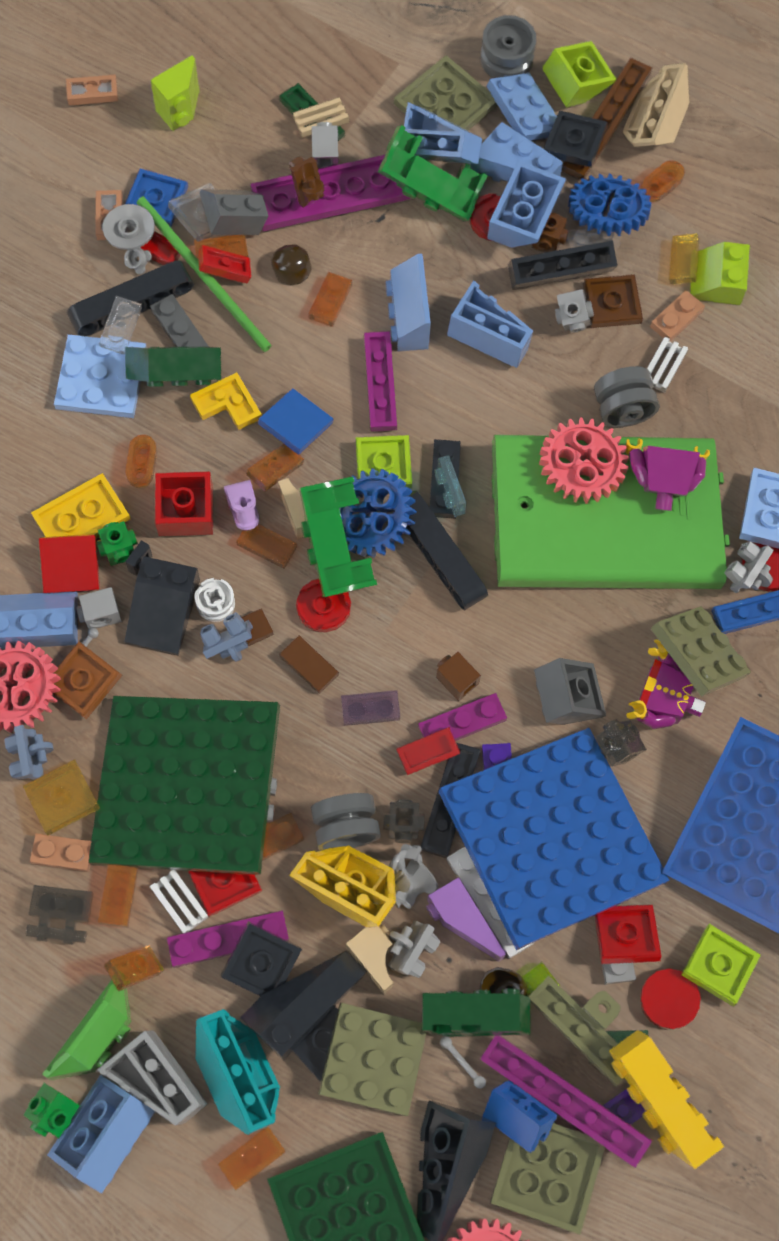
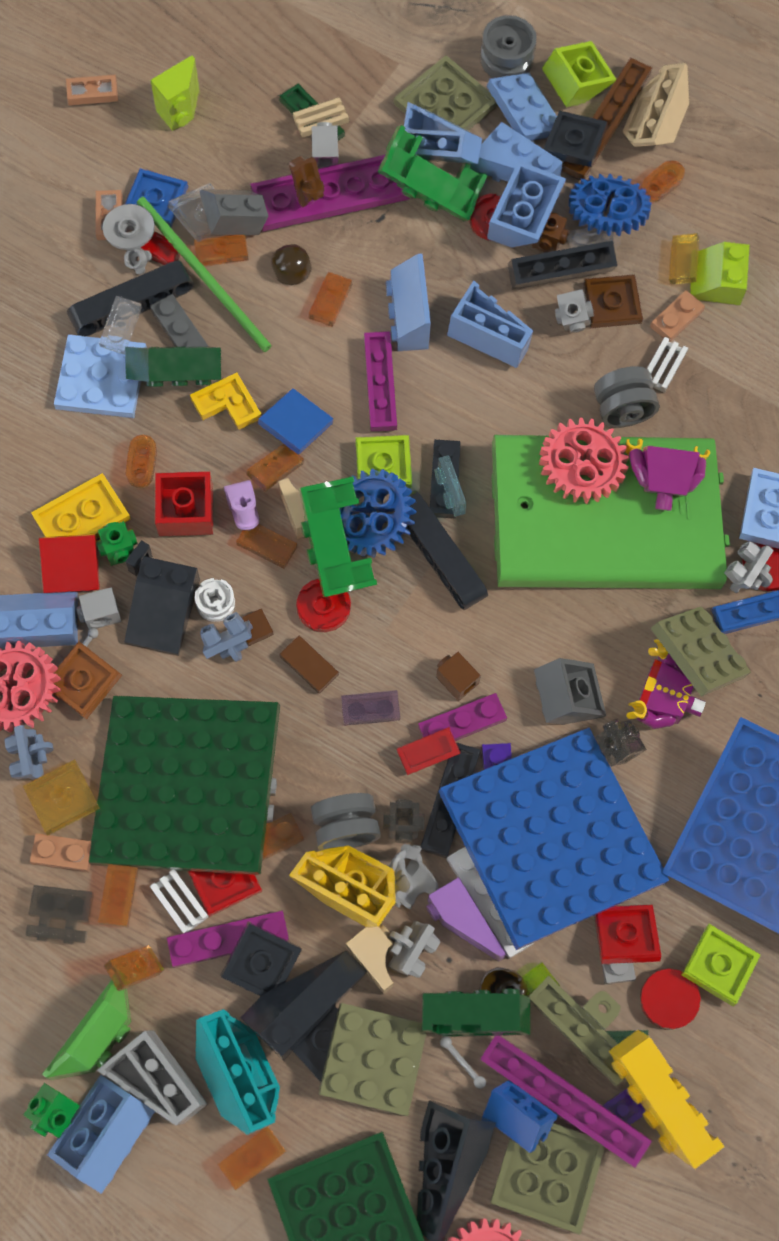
(224, 264): red plate -> none

